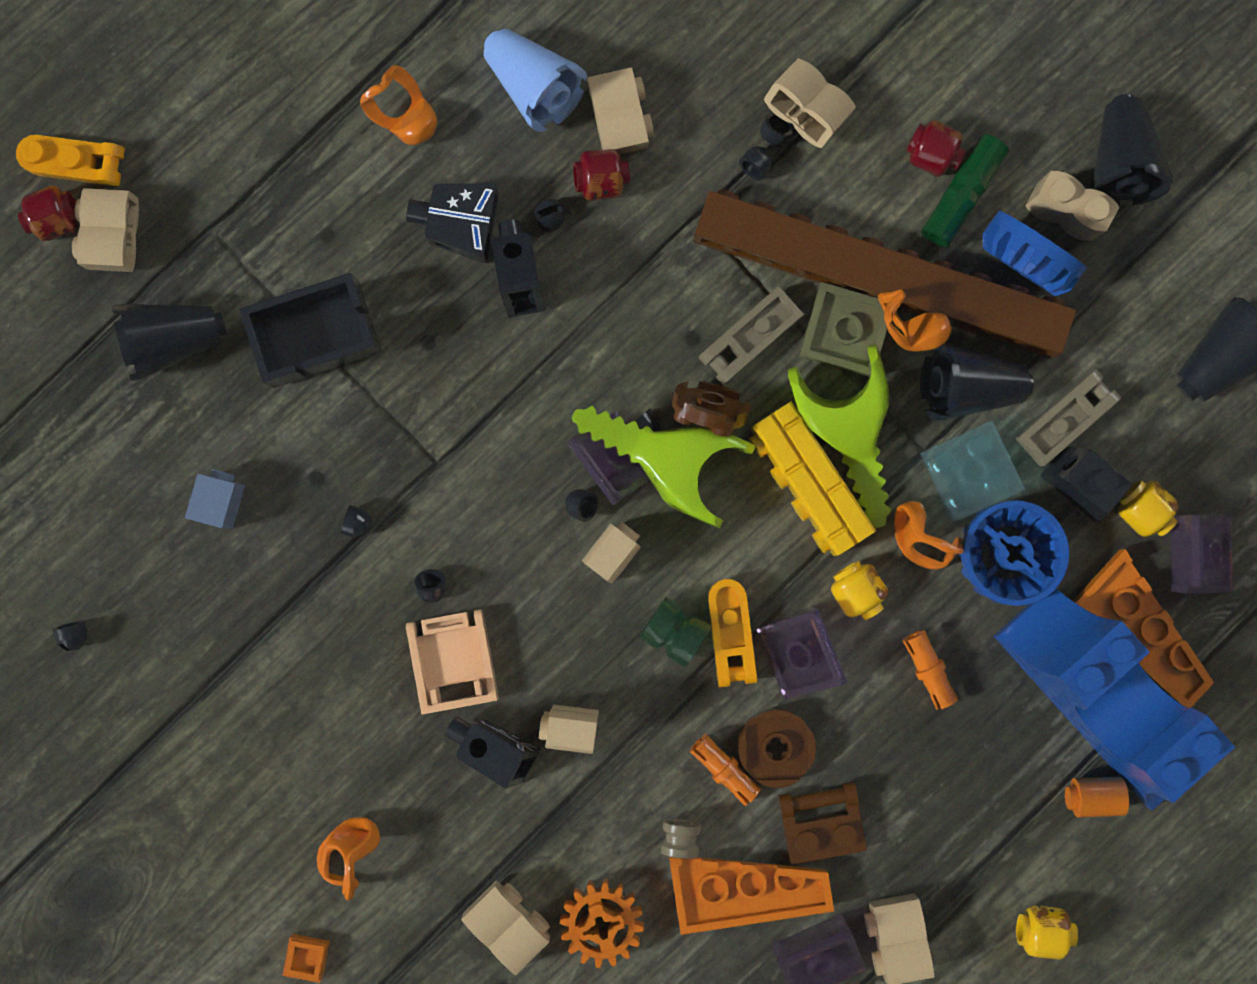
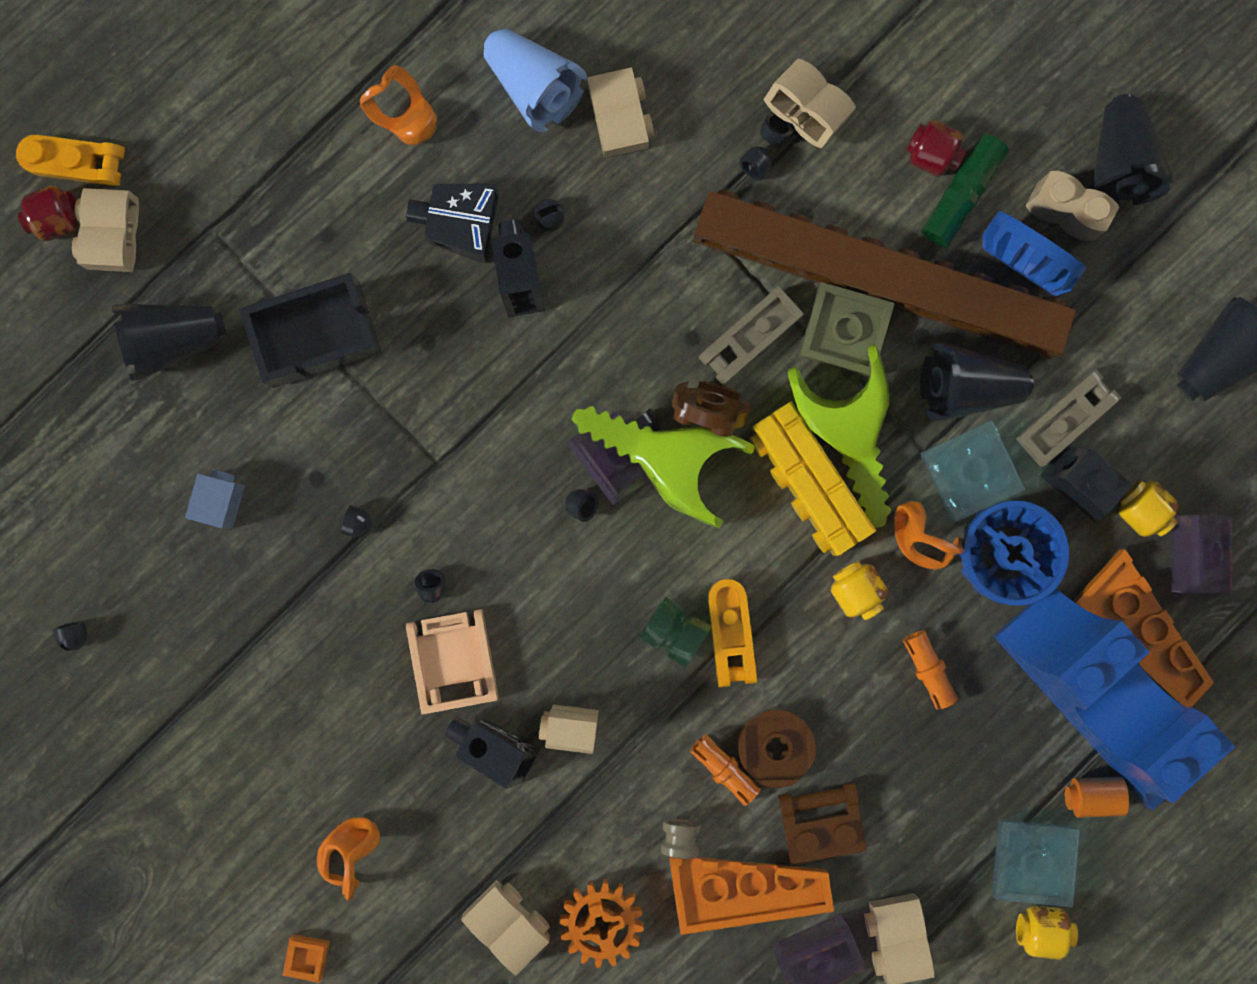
(600, 174): dark red head -> none
(612, 551): tan brick -> none
(801, 654): clear purple slope -> none
(921, 332): orange piece -> none
(1035, 863): none -> clear light blue plate

